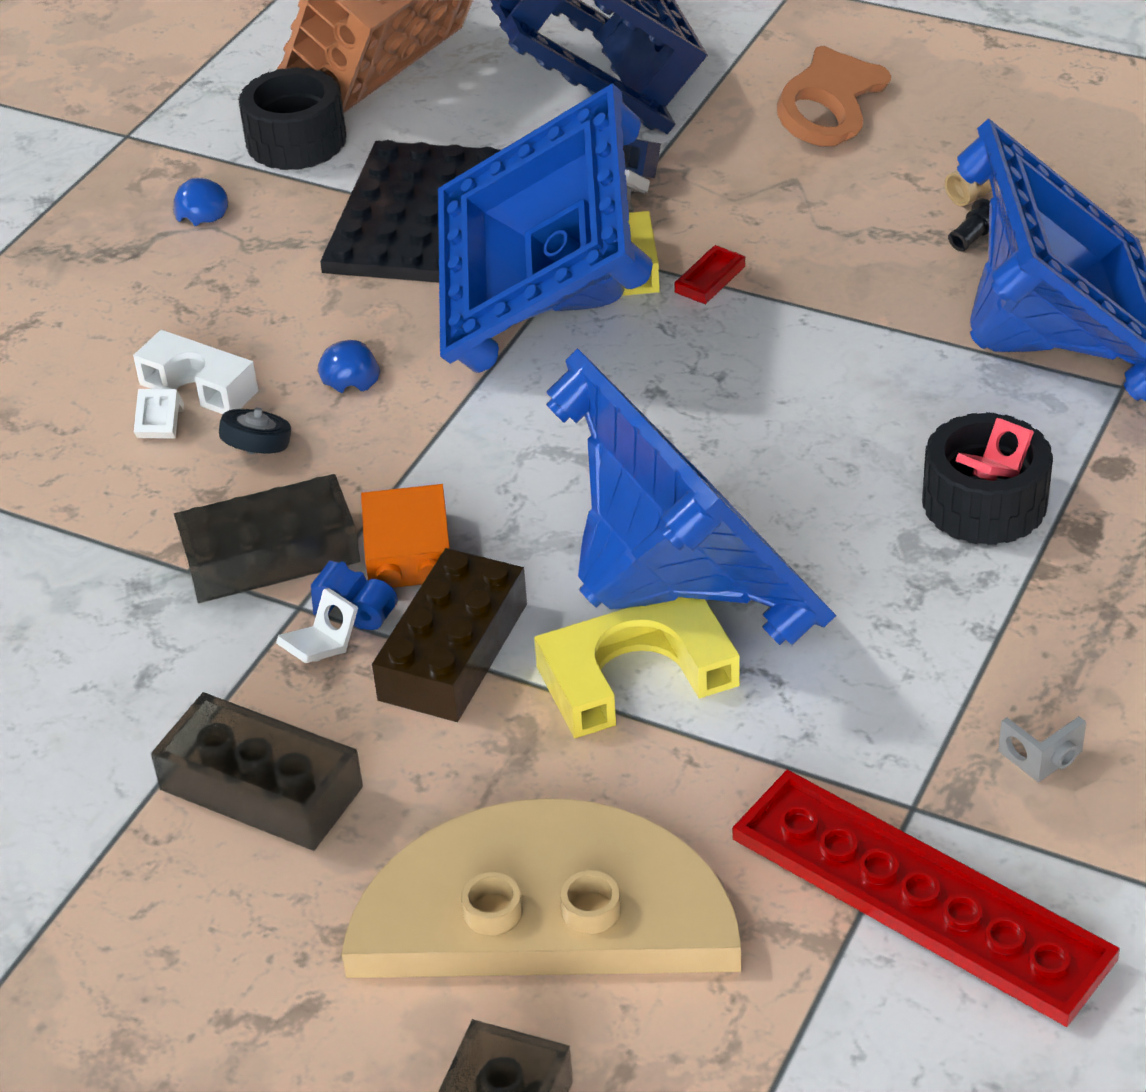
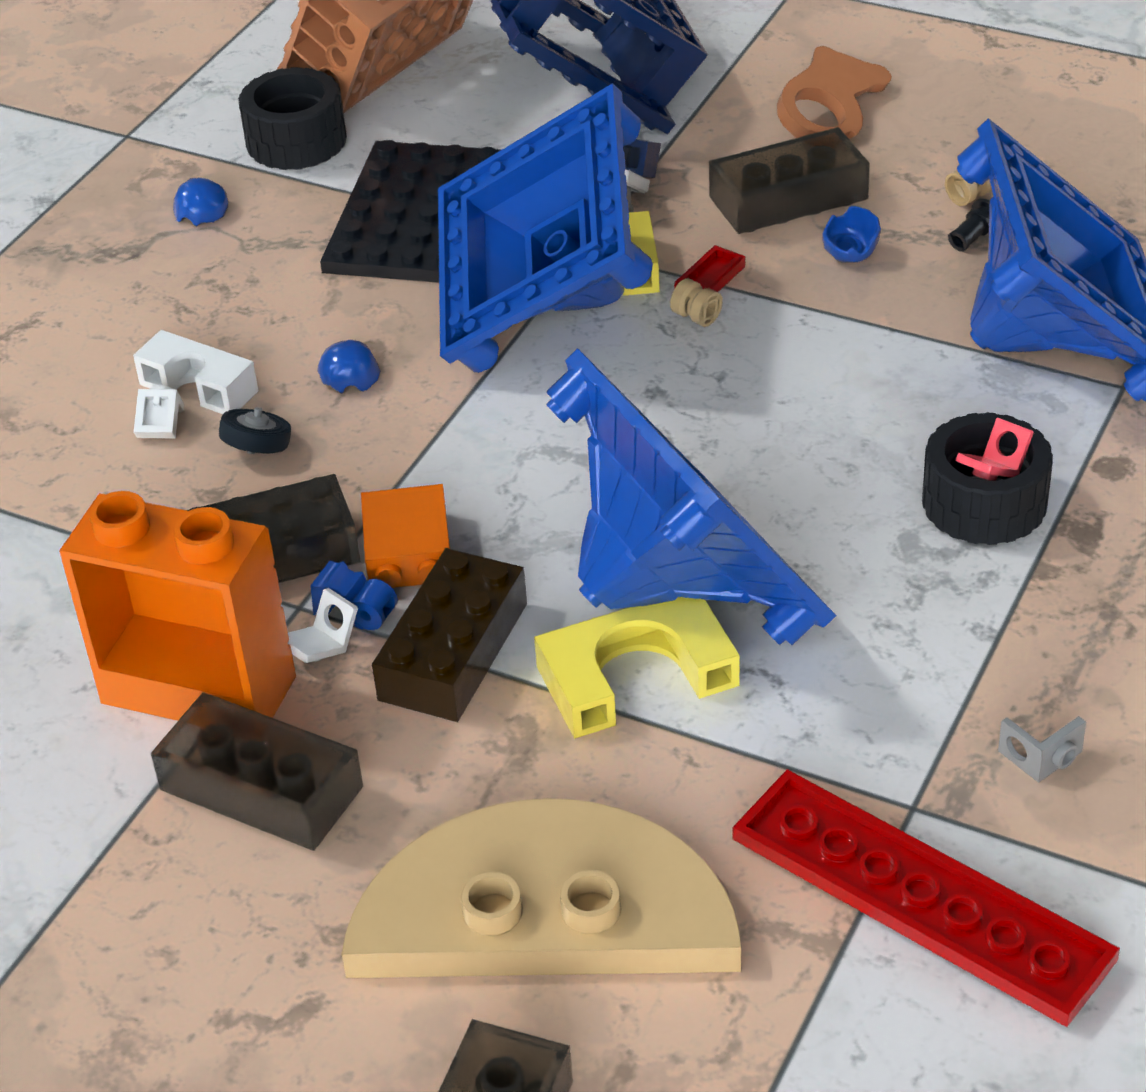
(177, 607): none -> orange brick
(698, 303): none -> tan wheel
(788, 180): none -> clear smoke brick
(852, 235): none -> blue hair

